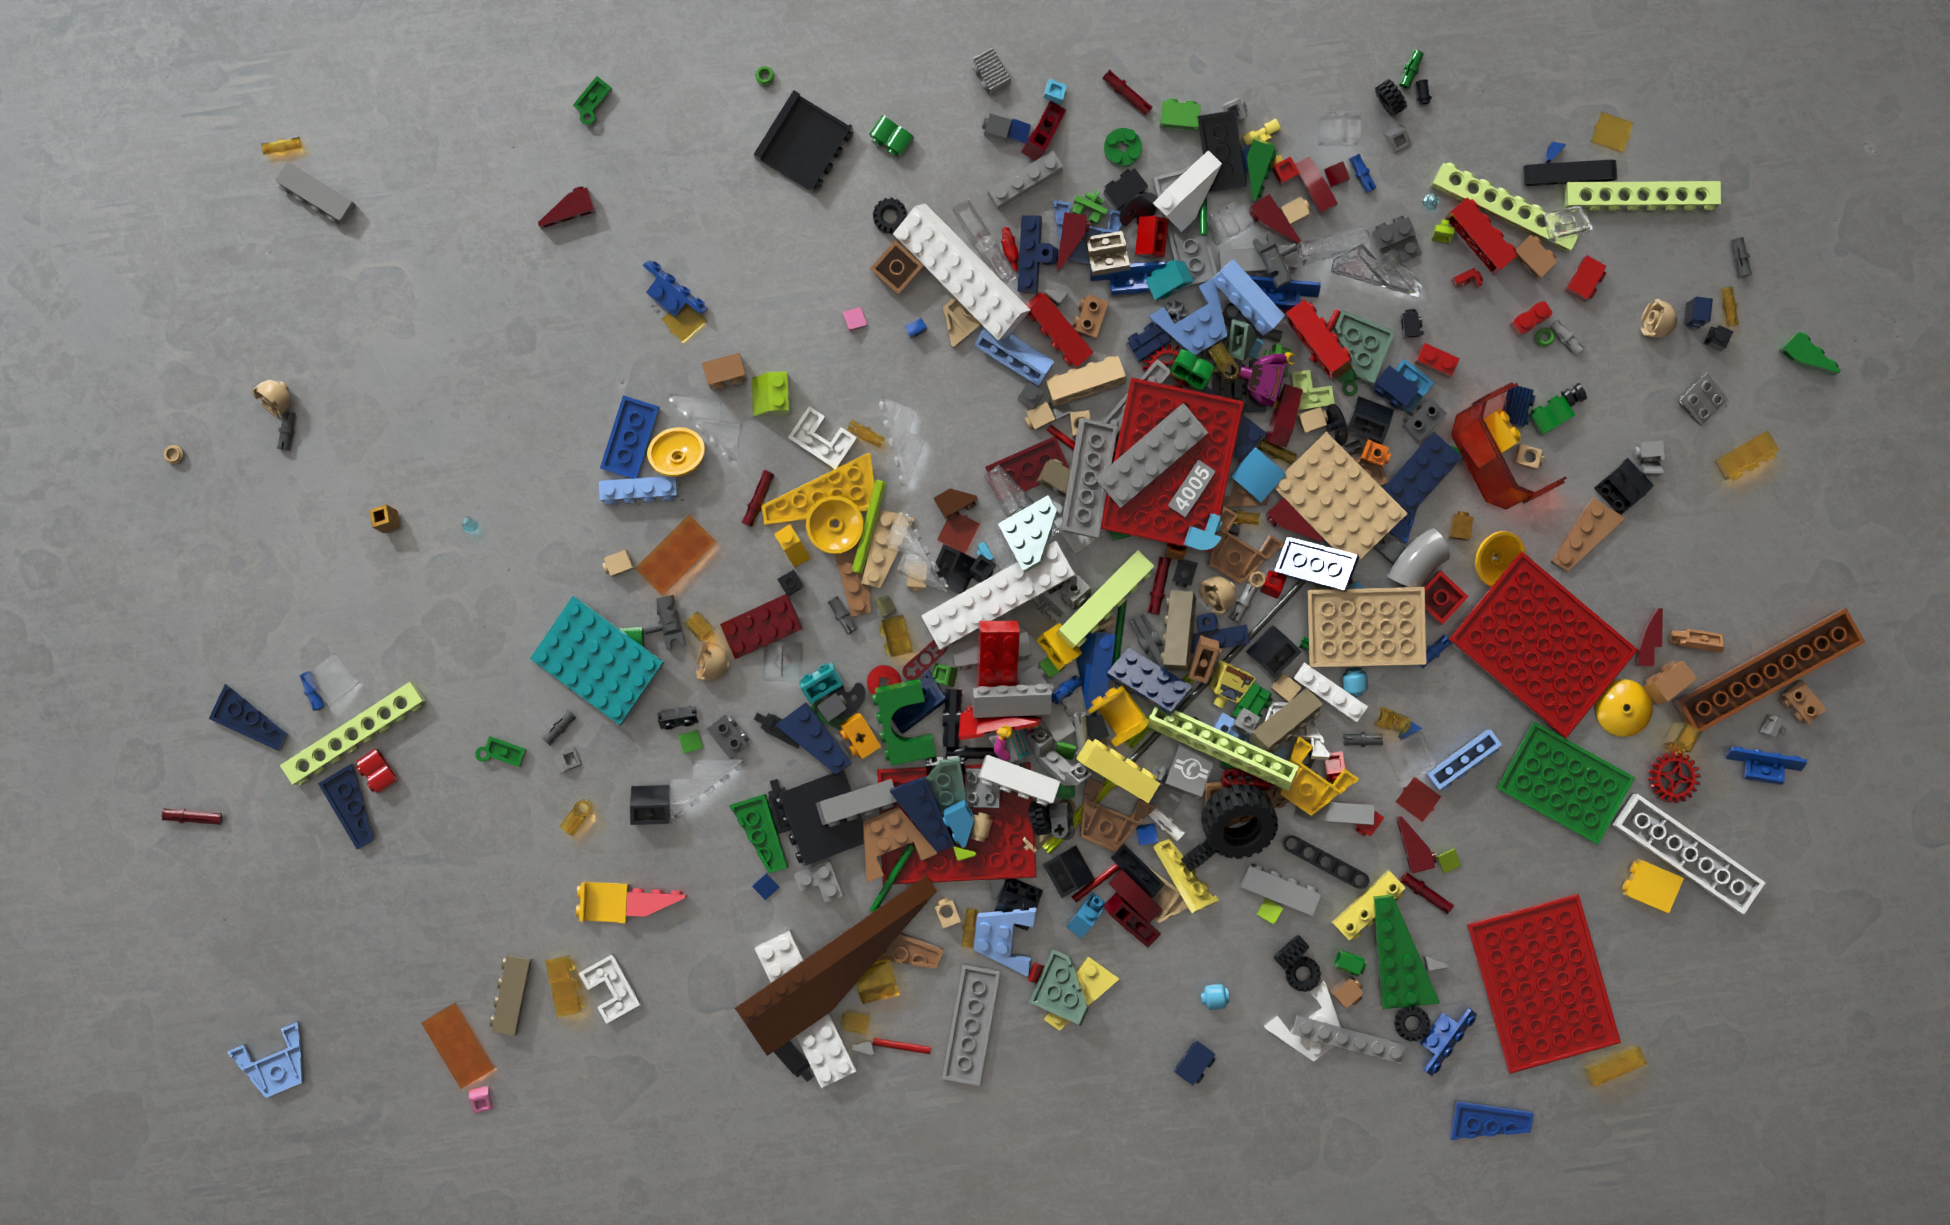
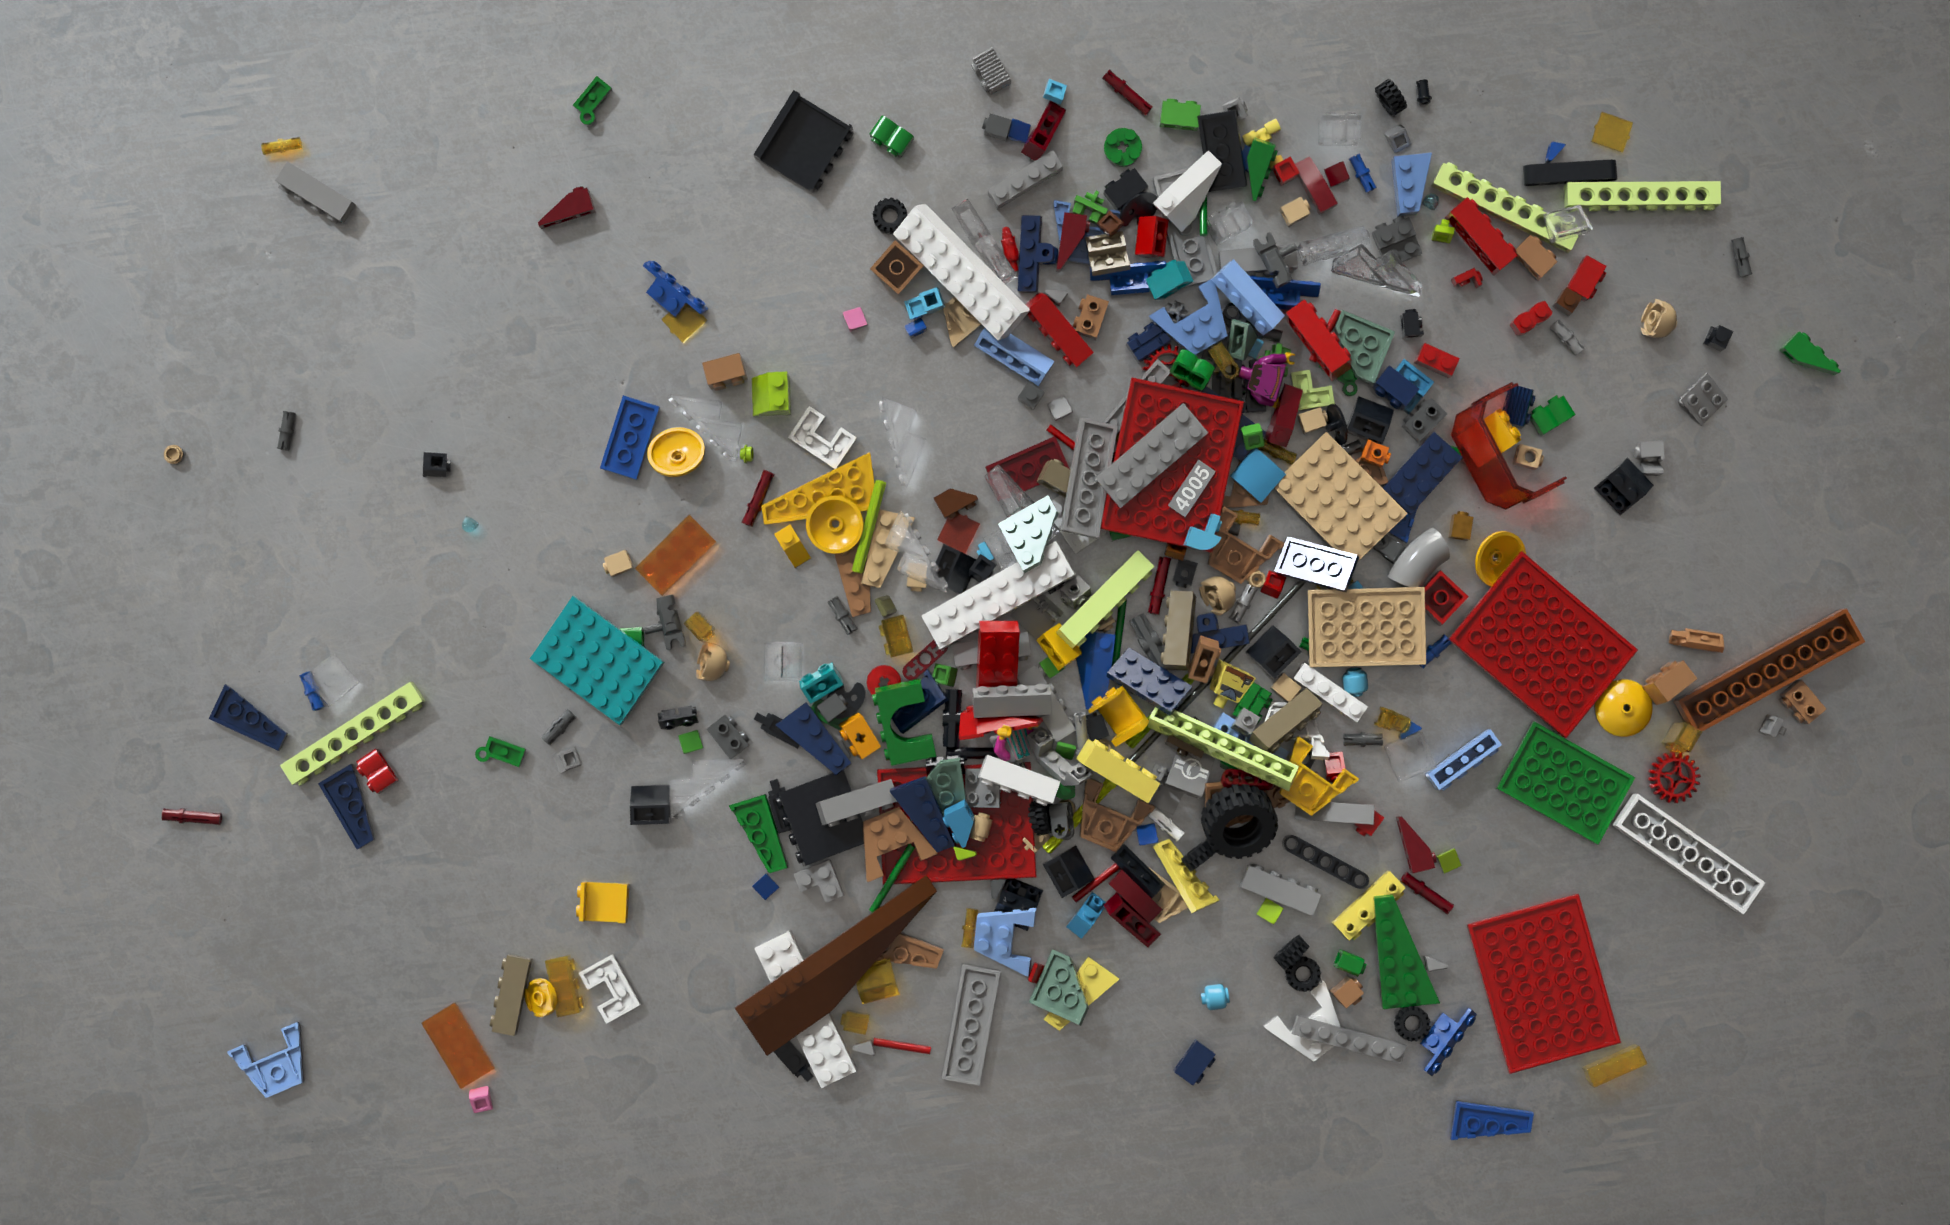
(274, 396): tan cylinder -> none
(384, 518): pearl gold brick -> none
(435, 459): none -> black brick
(541, 997): none -> yellow tile
(576, 817): clear yellow piece -> none
(639, 488): light blue brick -> none
(644, 903): coral slope -> none
(747, 454): none -> lime plate
(761, 626): dark red plate -> none
(764, 69): bright green plate -> none
(790, 582): black brick -> none
(865, 433): clear yellow pin -> none
(926, 303): none -> medium azure brick
(947, 921): tan brick -> none
(1039, 417): tan brick -> none
(1066, 689): blue pin -> none
(1074, 417): tan brick -> none
(1086, 380): tan brick -> none
(1110, 224): none -> reddish brown tile
(1184, 748): none -> dark brown plate
(1252, 436): none -> bright green slope
(1270, 217): dark red slope -> none
(1288, 519): dark red slope -> none
(1409, 181): none -> medium blue wedge
(1411, 69): green pin -> none
(1418, 799): clear red piece -> none
(1549, 333): bright green plate -> none
(1567, 301): none -> reddish brown brick
(1574, 394): black wheel -> none
(1590, 529): medium nougat wing -> none
(1649, 639): dark red slope -> none
(1652, 885): yellow brick -> none
(1698, 312): dark blue brick -> none
(1730, 306): clear yellow pin -> none
(1747, 456): clear yellow brick -> none
(1765, 766): blue bracket -> none

